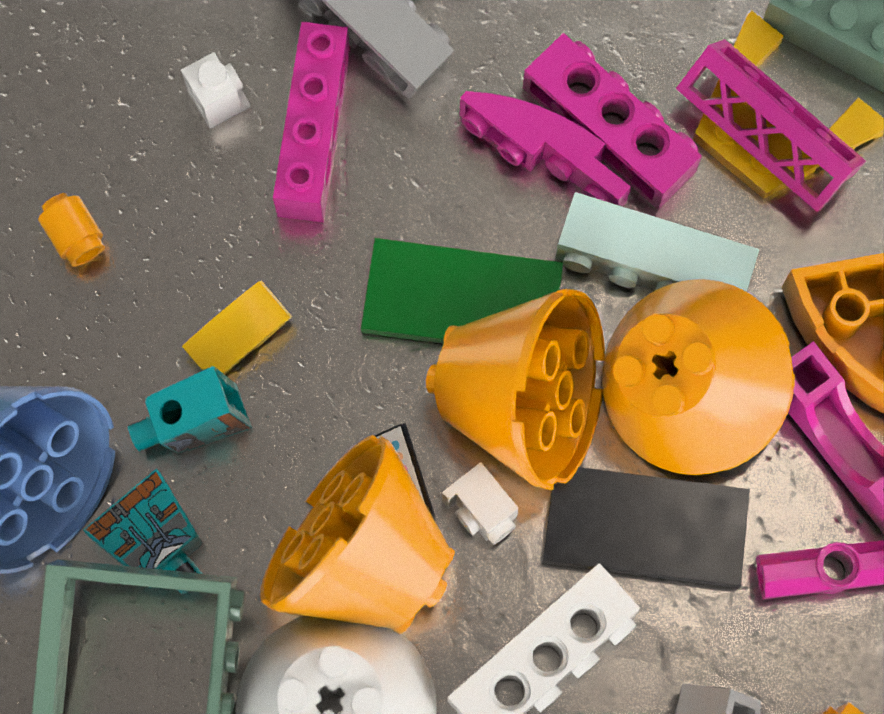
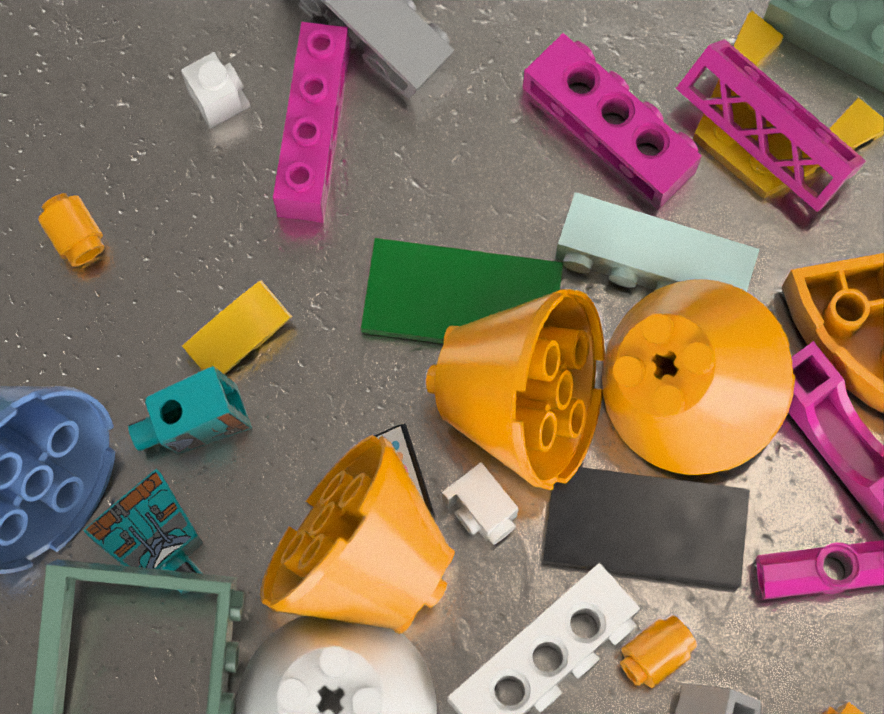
(532, 133): dark pink slope -> none
(657, 651): none -> light orange brick

